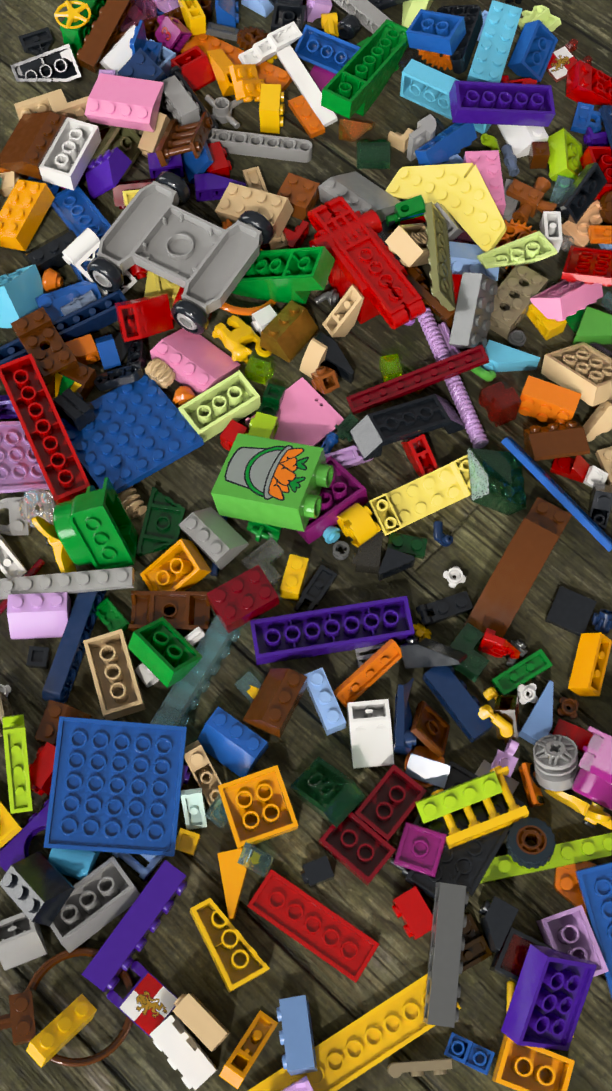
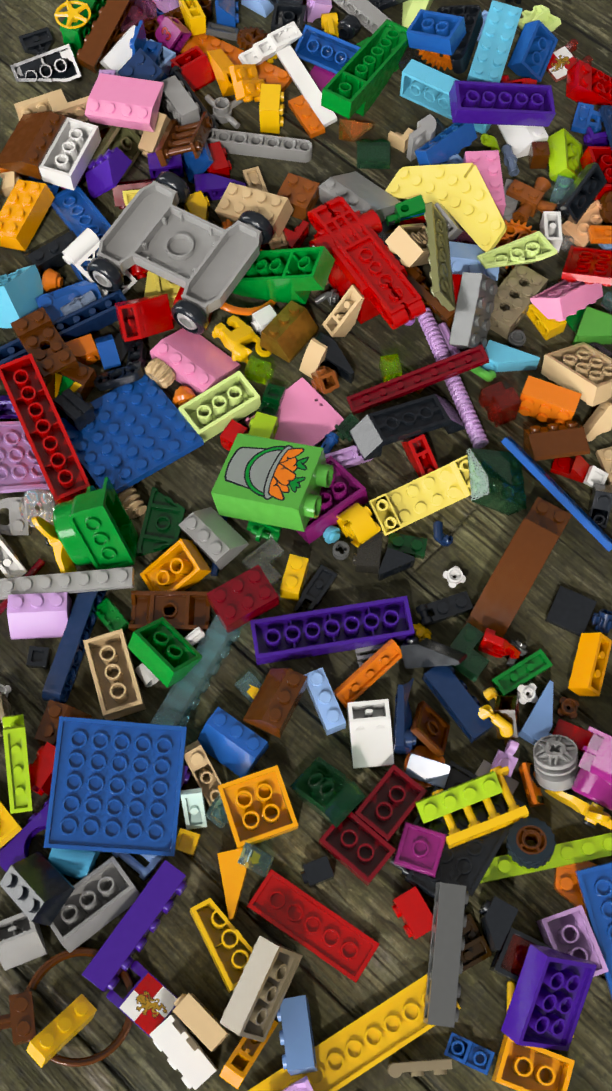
(198, 205): none -> yellow slope
(260, 989): none -> dark tan slope

